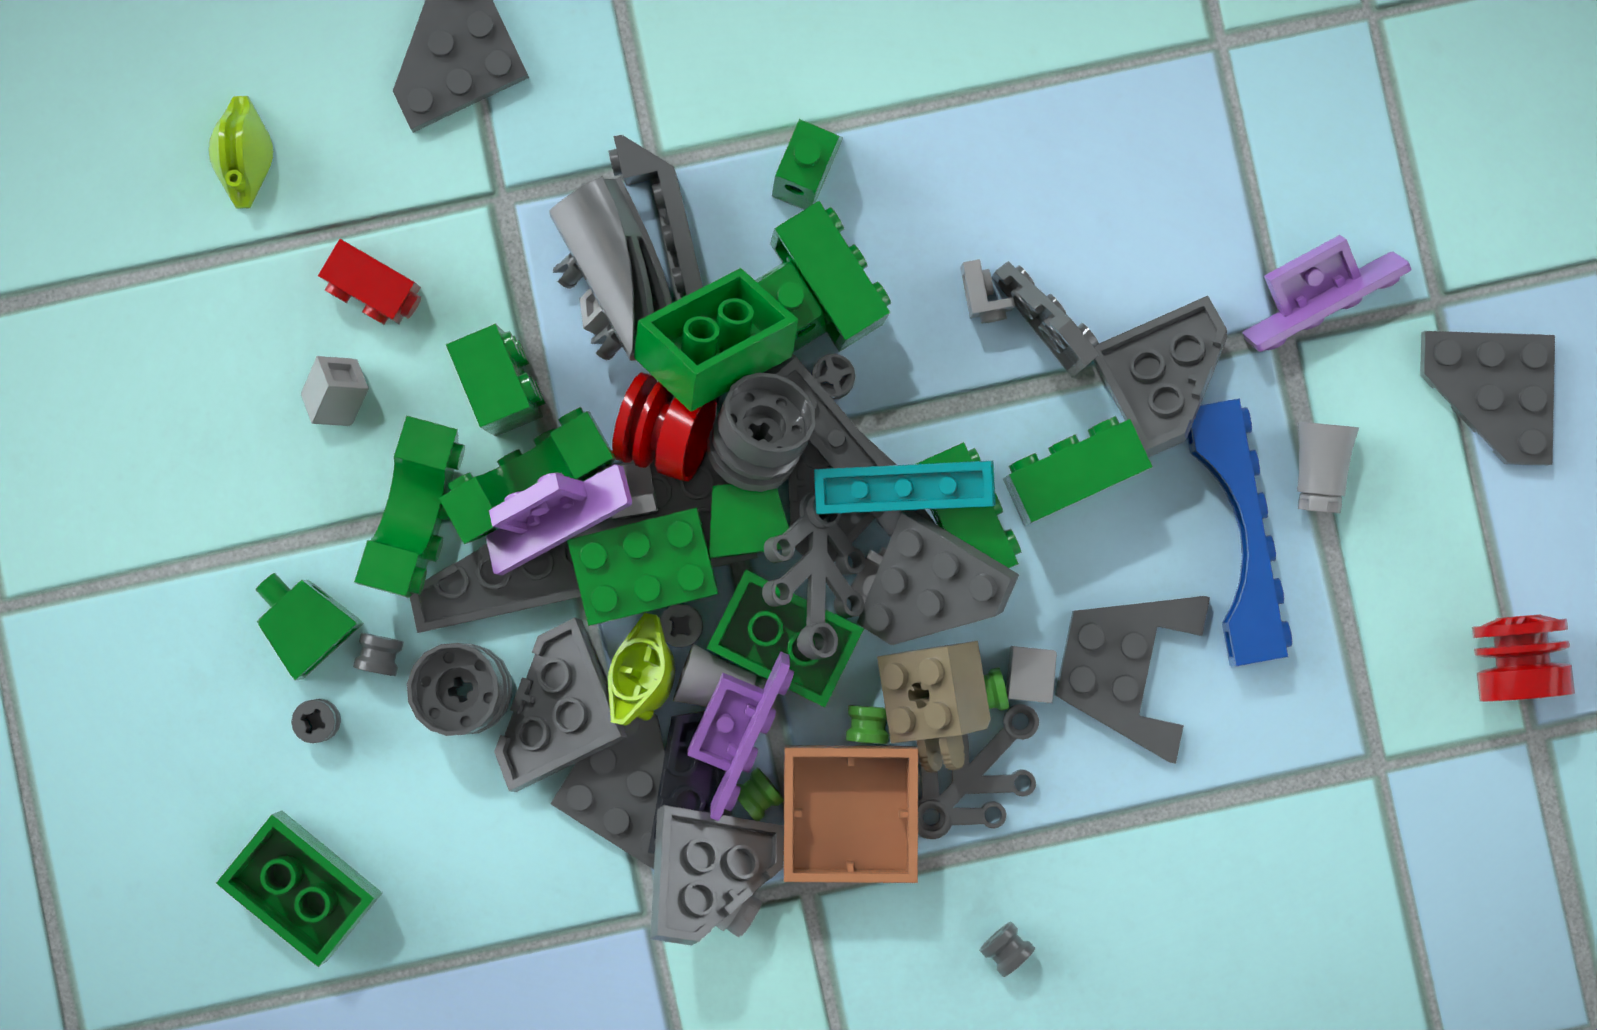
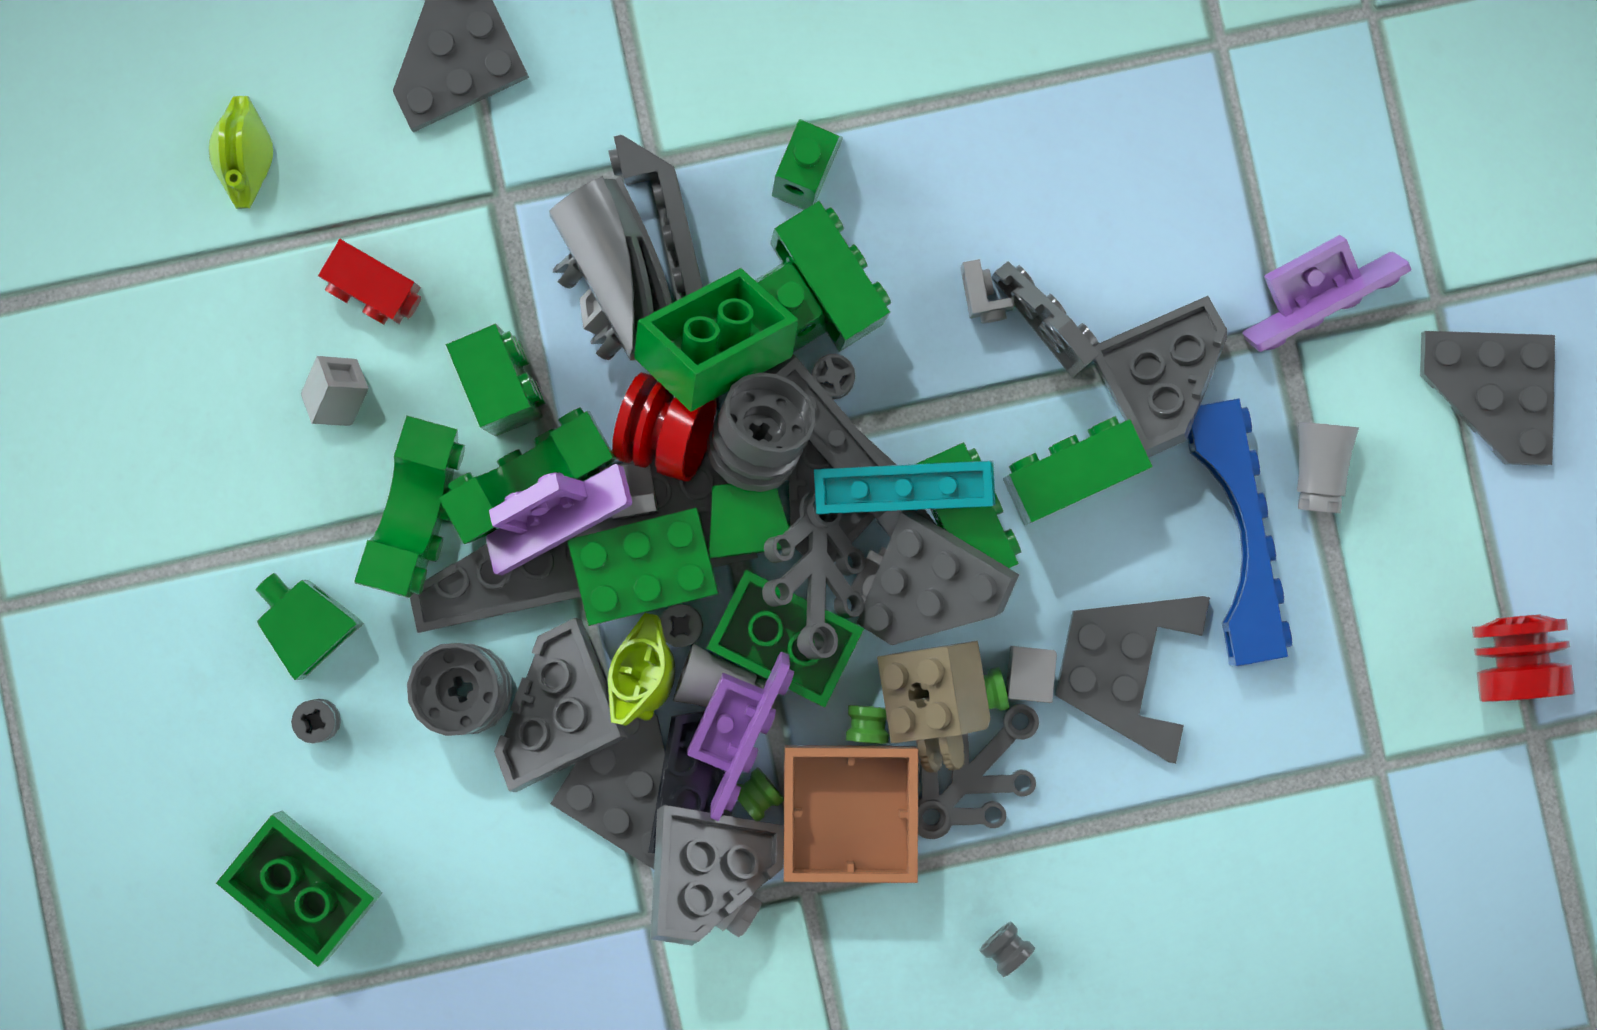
(378, 654): dark grey wheel -> none

